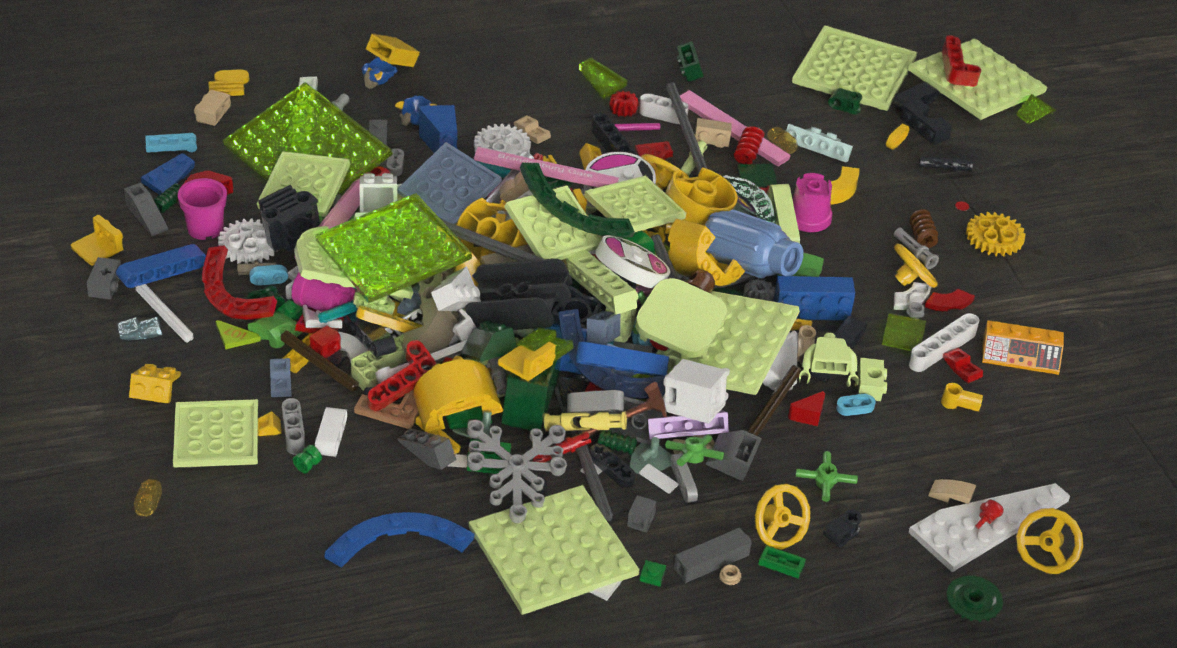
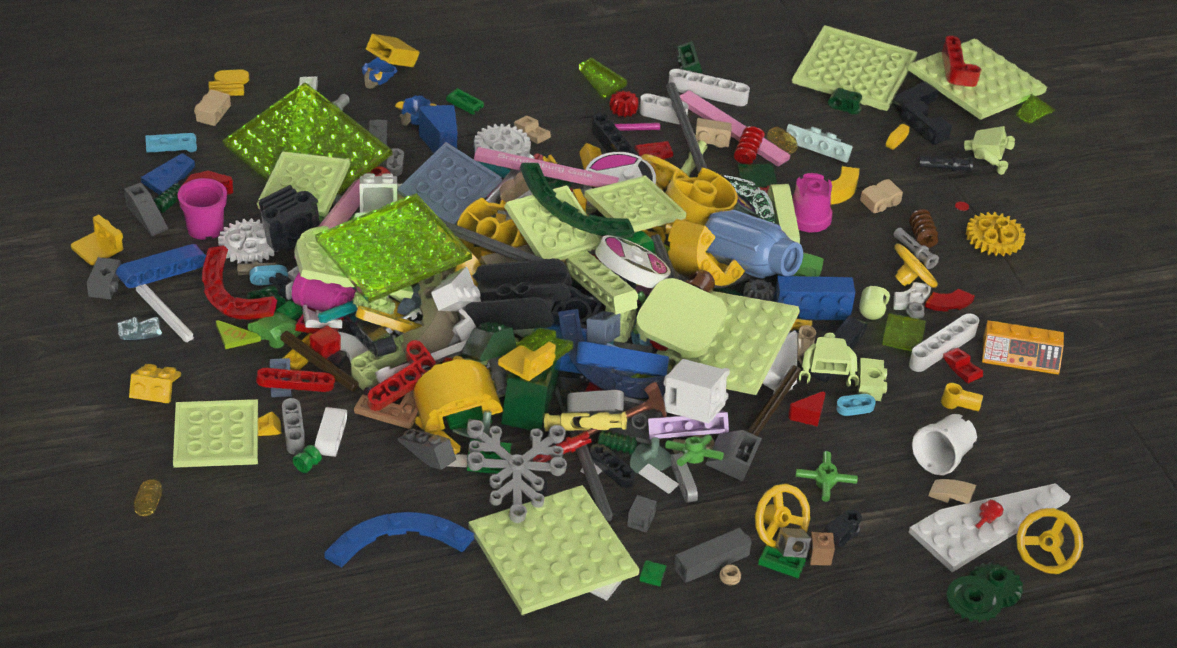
(280, 283): none -> black plant
(295, 379): none -> red beam
(464, 101): none -> green tile
(710, 87): none -> white beam
(786, 541): none -> flat silver brick
(821, 548): none -> medium nougat brick
(872, 303): none -> yellowish green helmet
(881, 196): none -> tan brick
(943, 444): none -> white piece
(990, 145): none -> yellowish green torso
(1003, 579): none -> dark green gear

